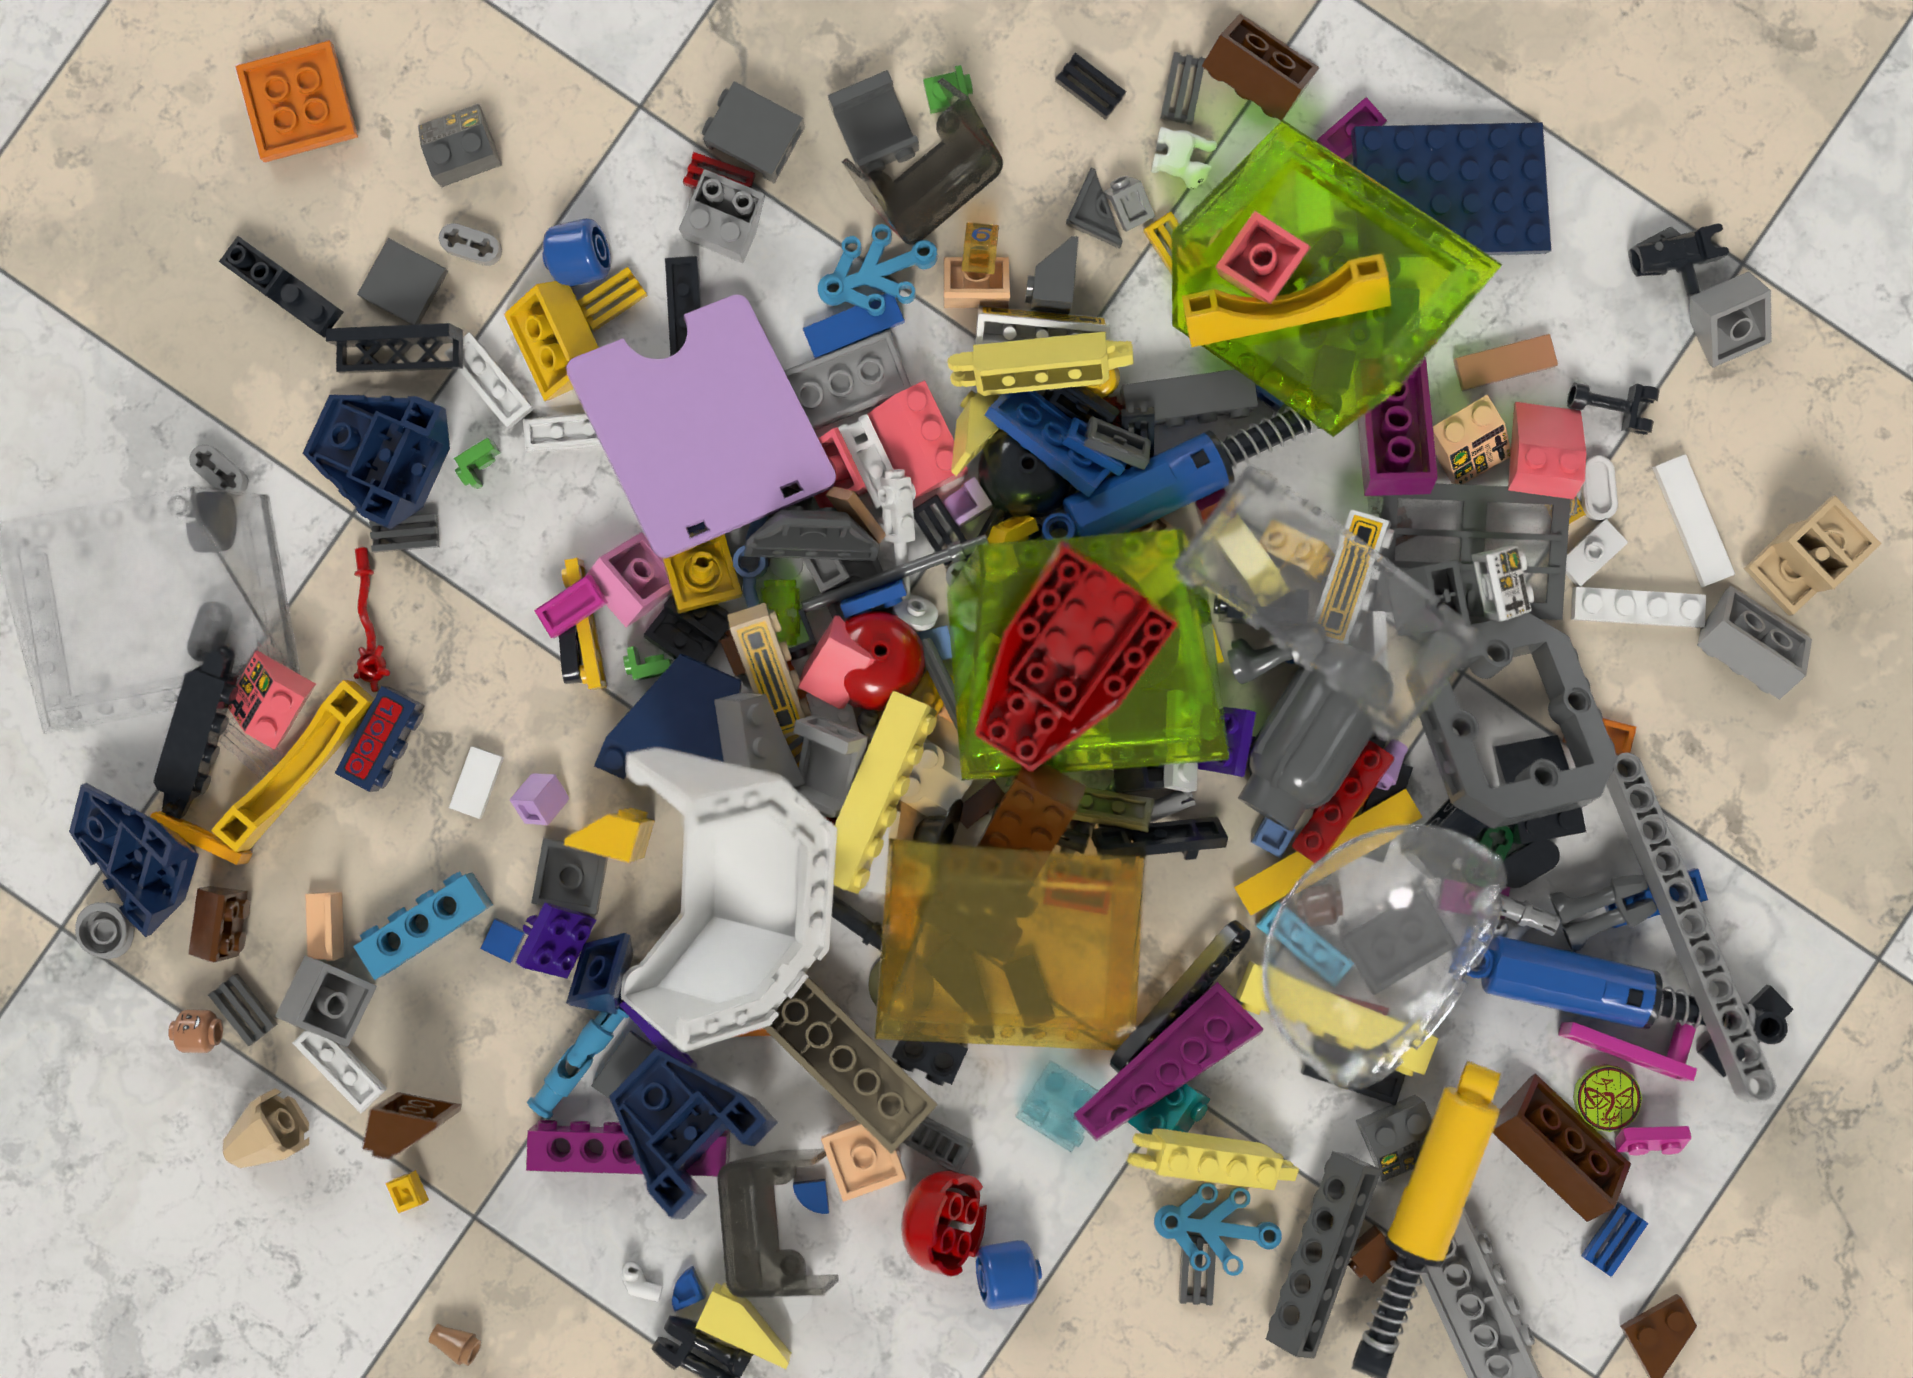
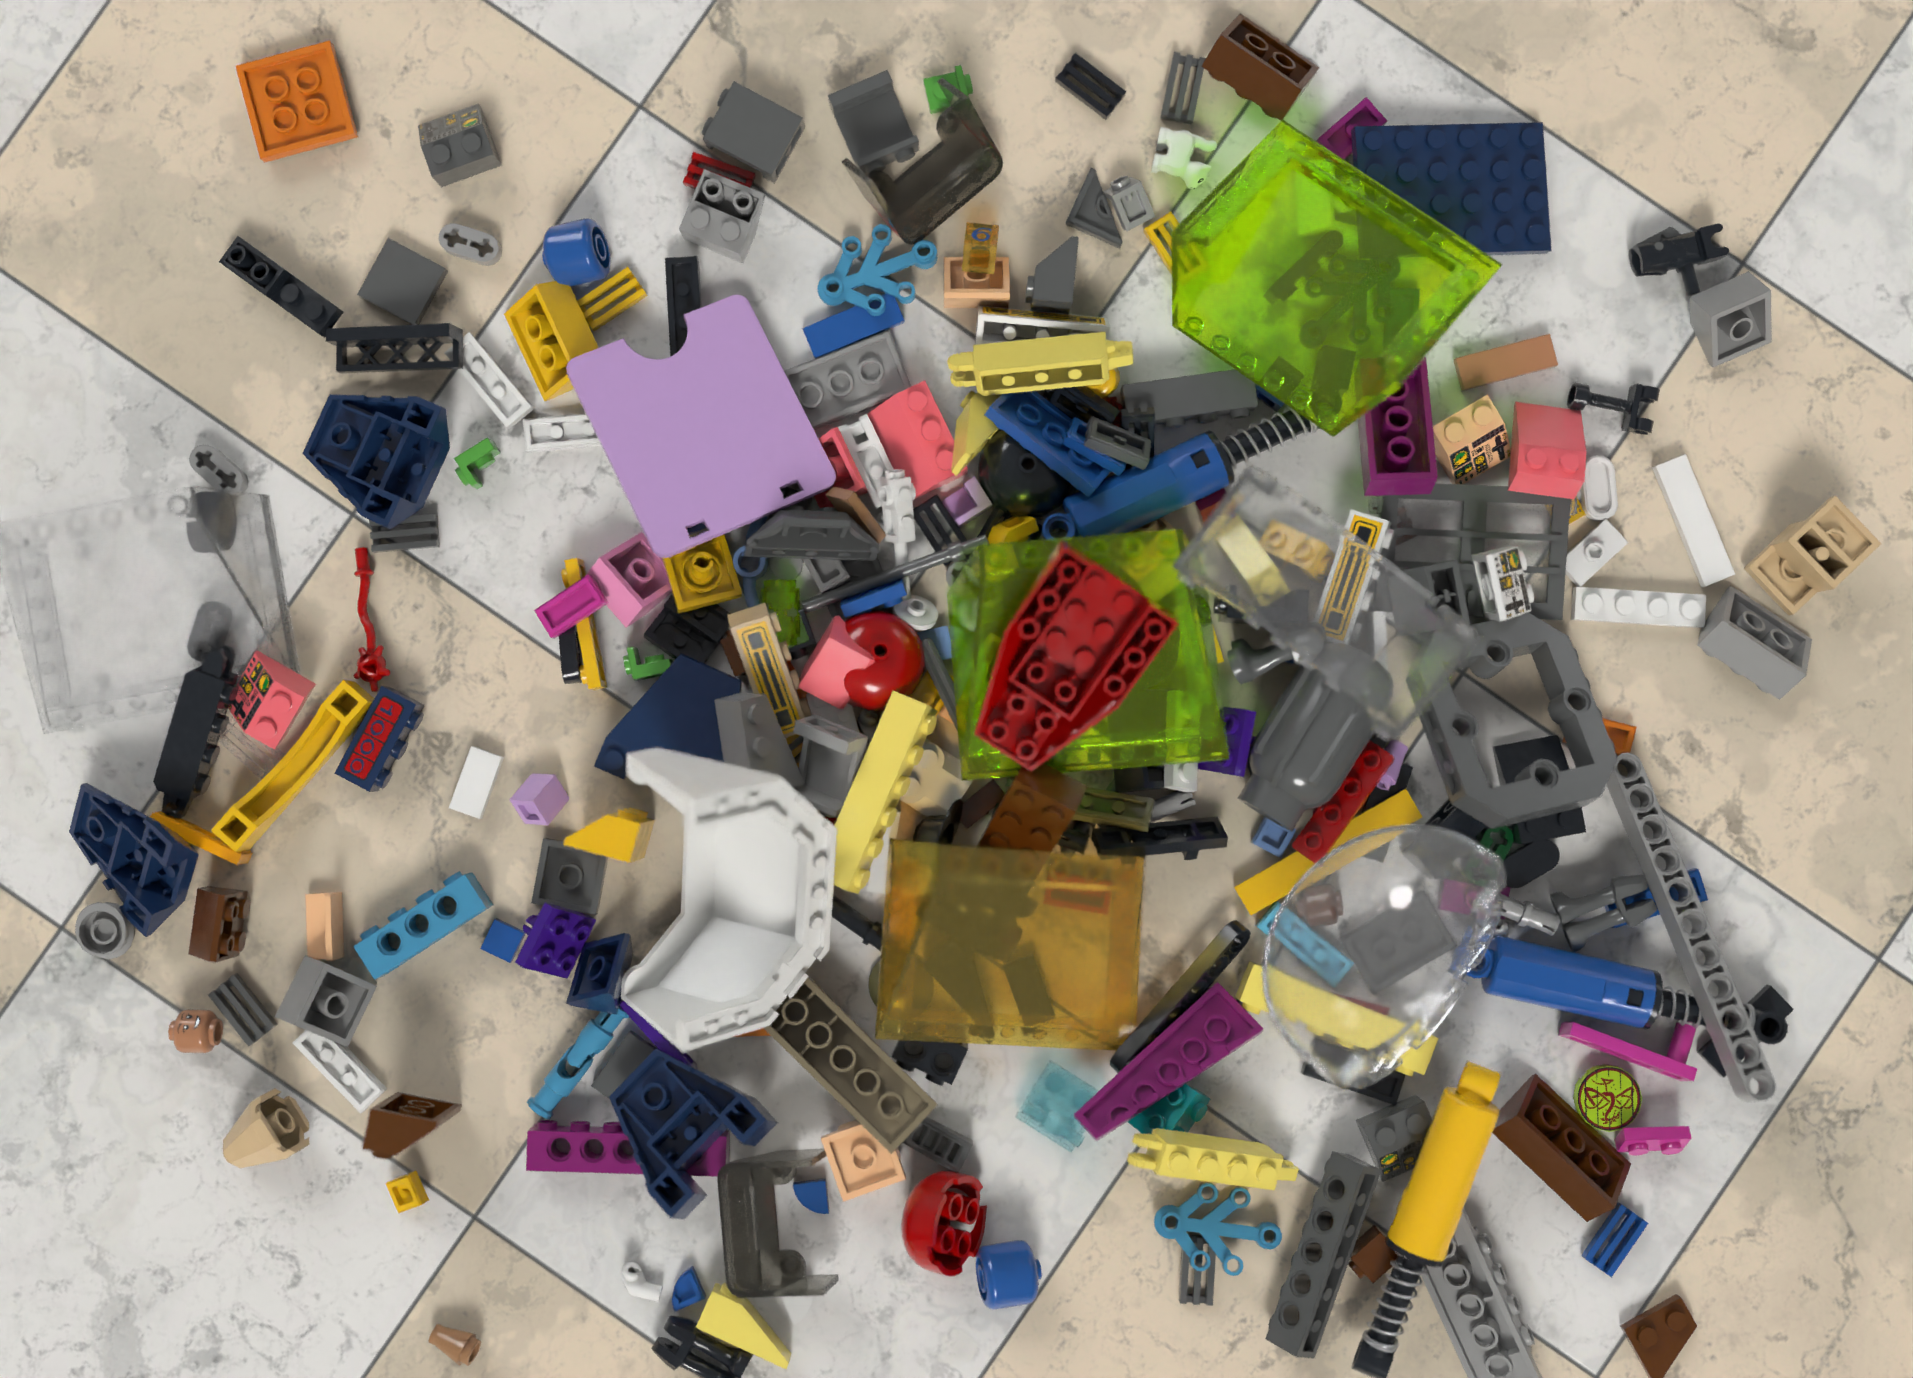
(1261, 258): coral slope -> none
(1352, 289): yellow arch -> none

